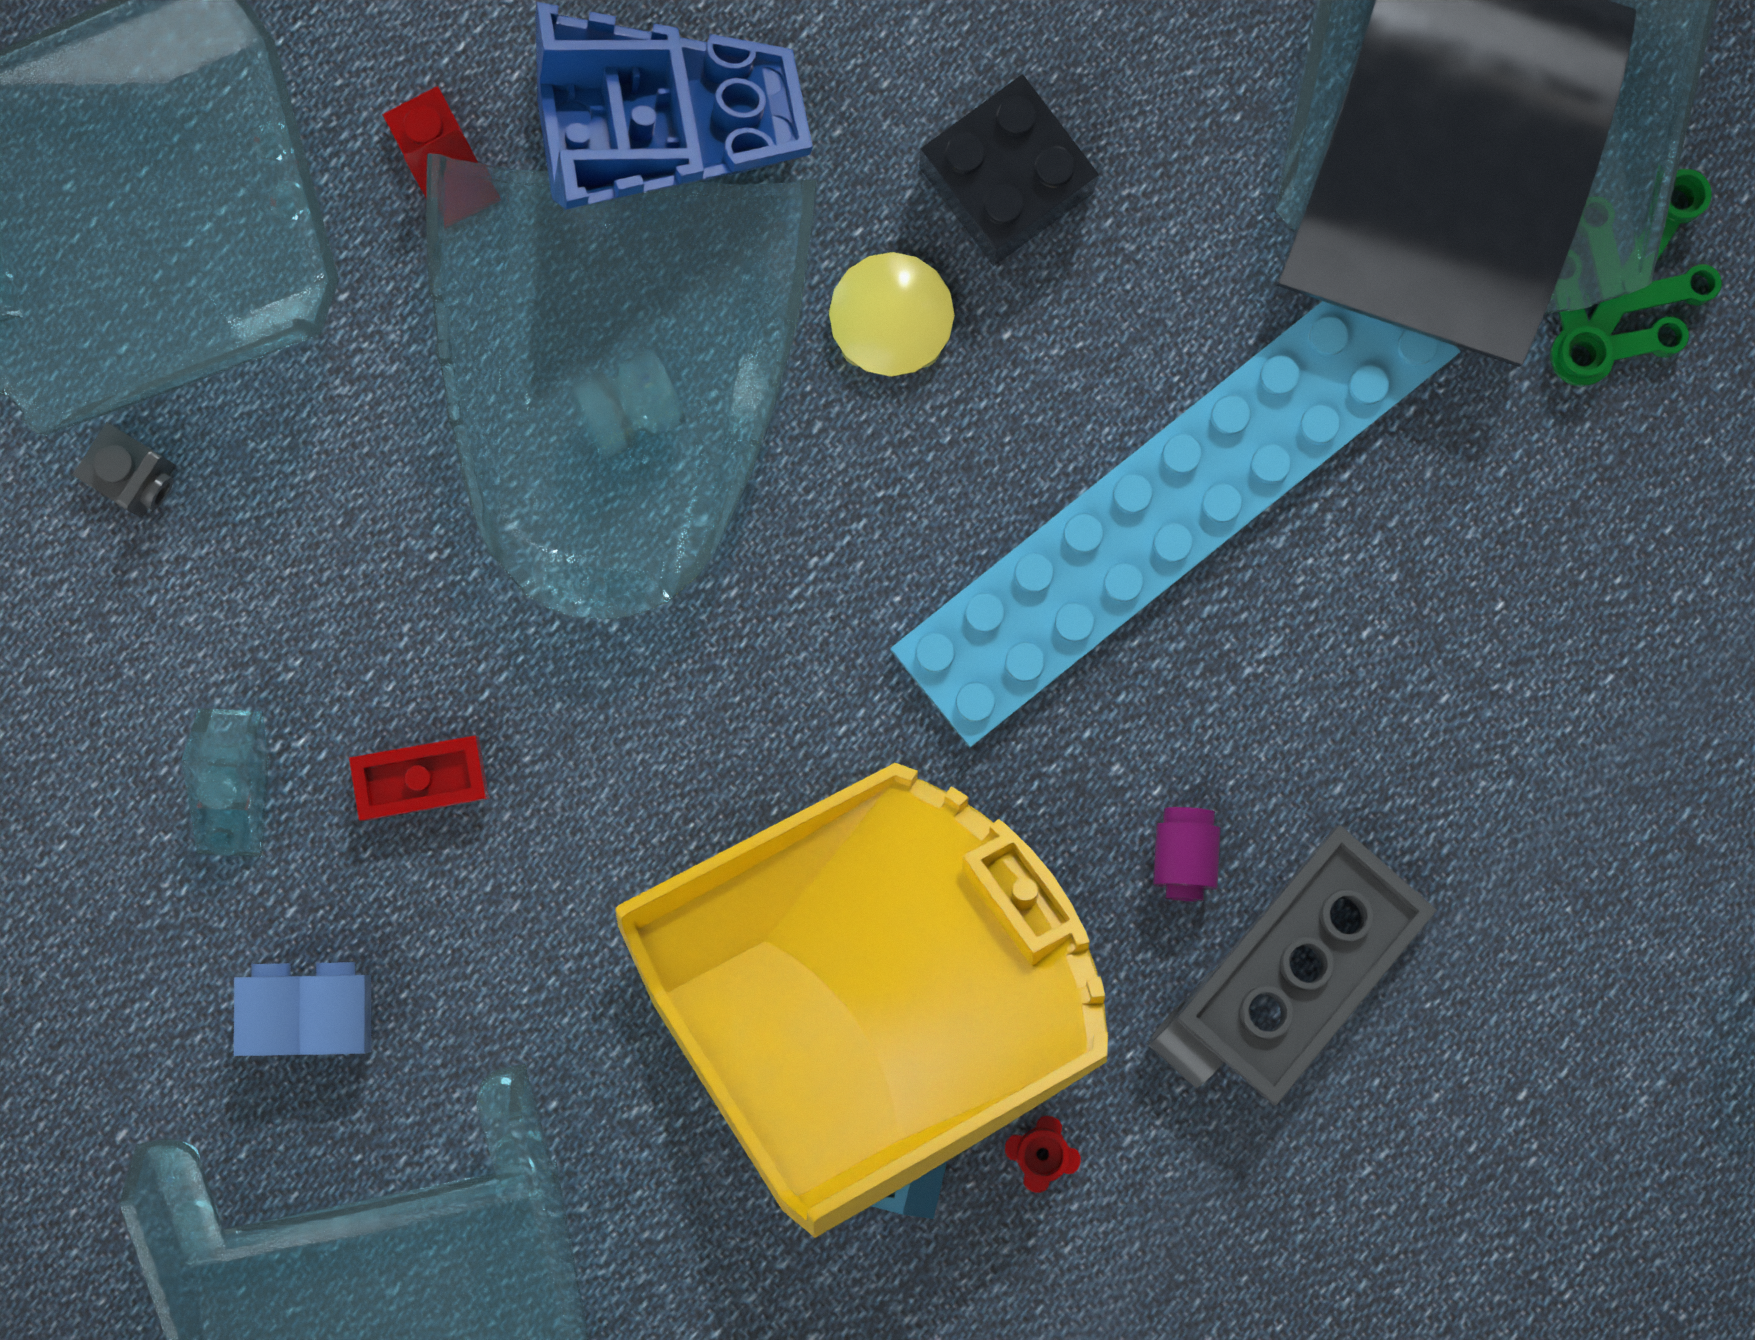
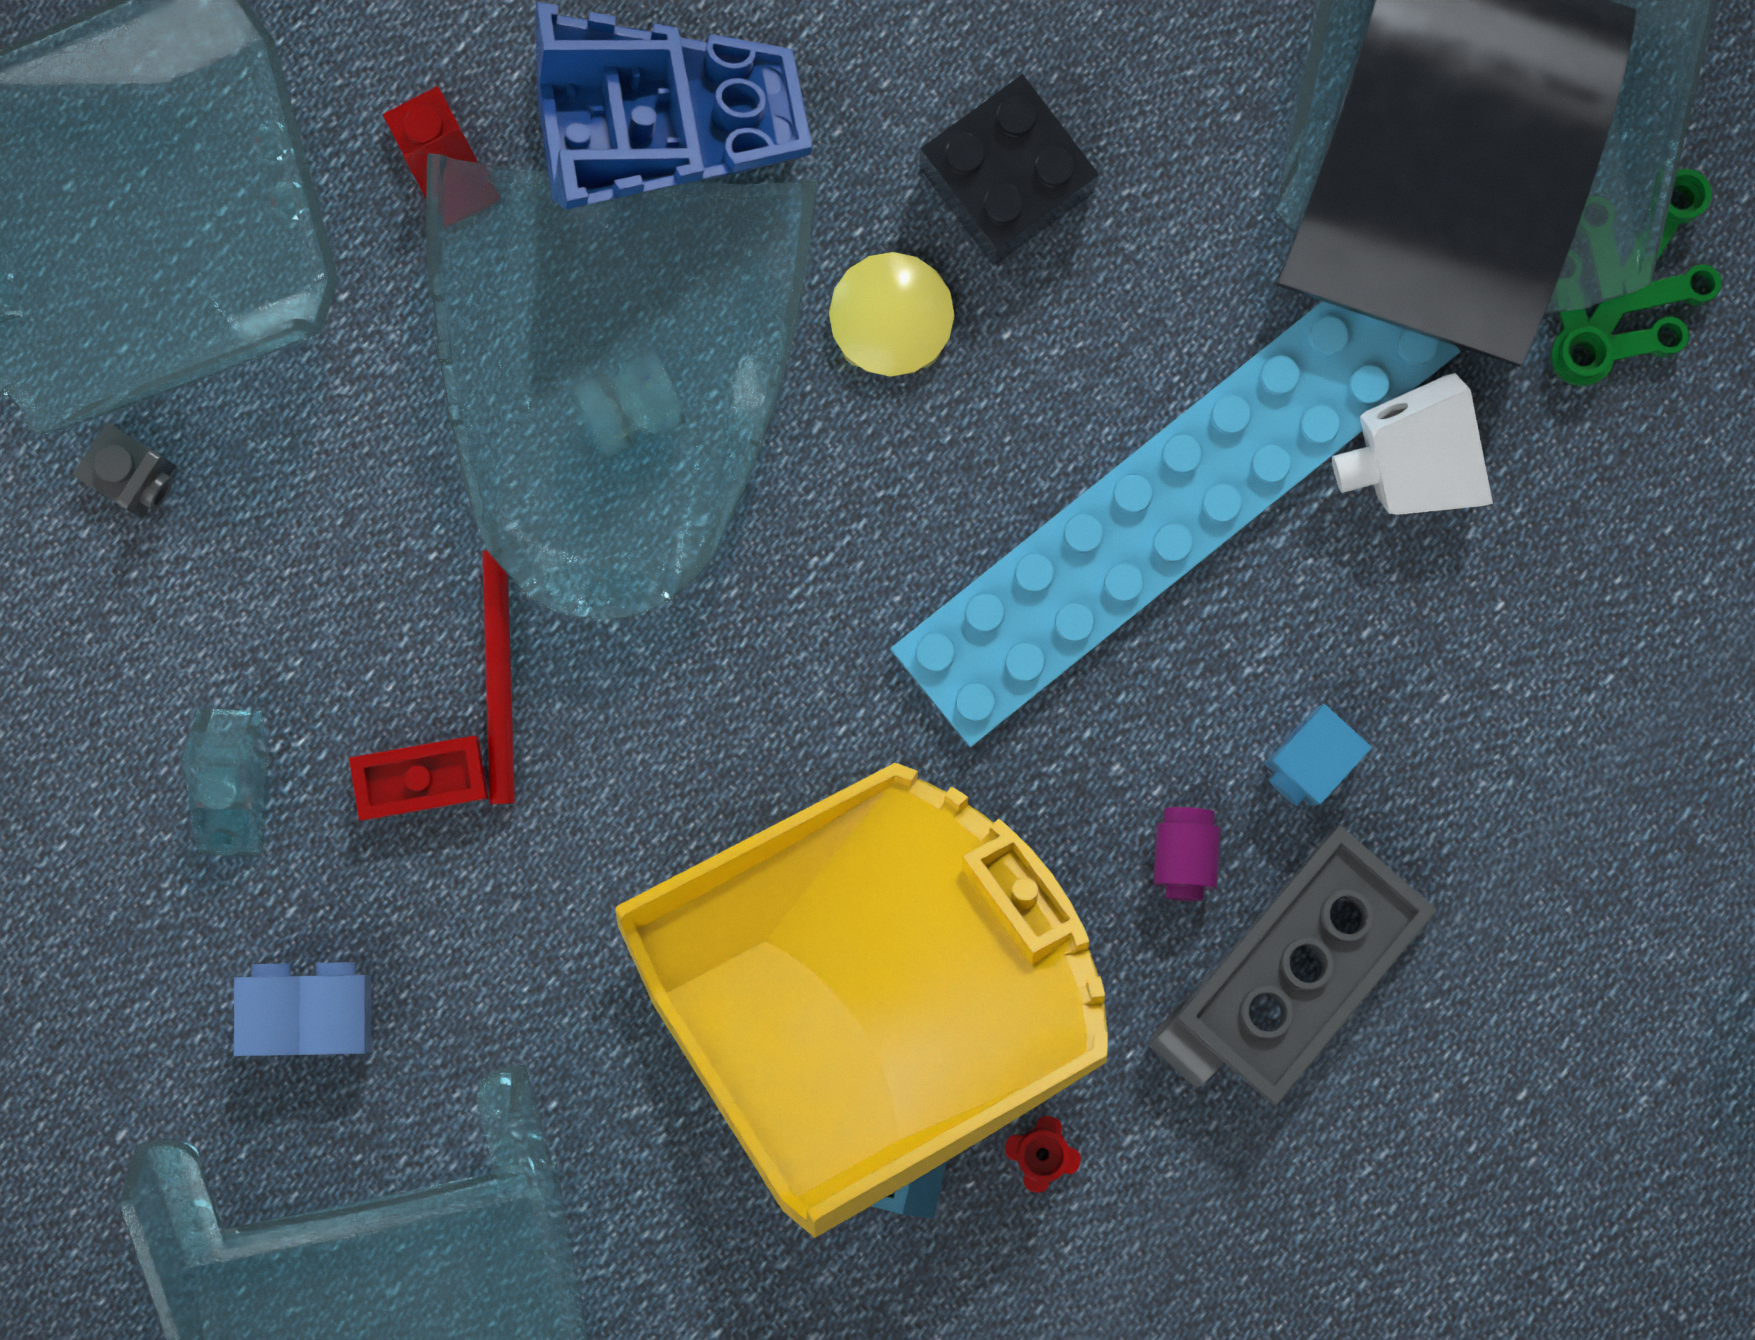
(498, 682): none -> red bar
(1315, 757): none -> dark azure brick
(1420, 451): none -> white torso

